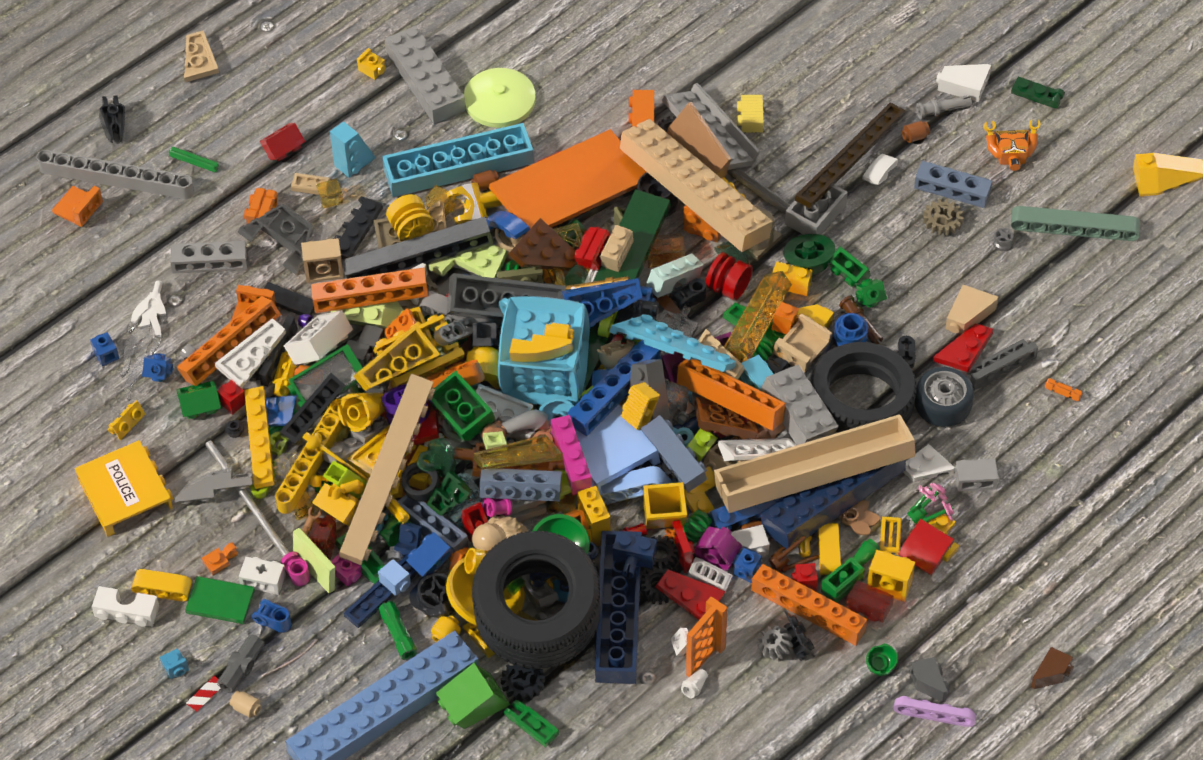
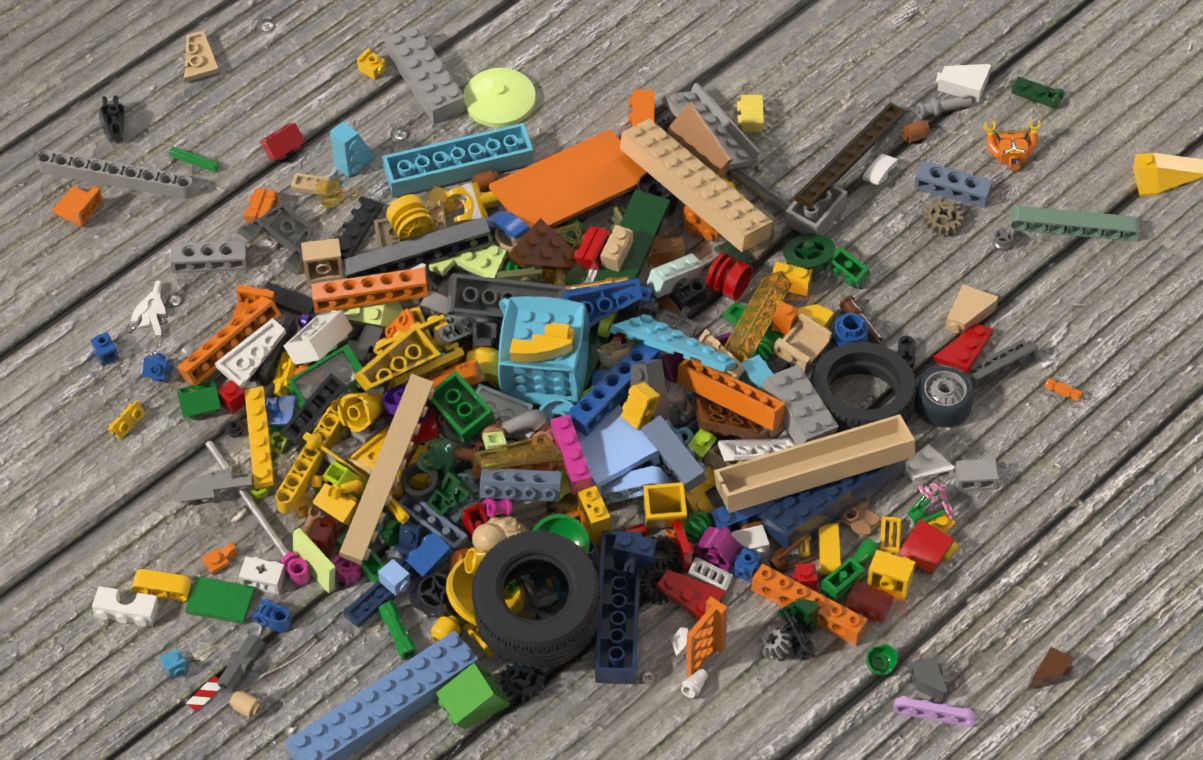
(123, 485): yellow panel -> none
(532, 723): green hinge -> none
(804, 610): none -> dark green slope
(870, 292): green brick -> none

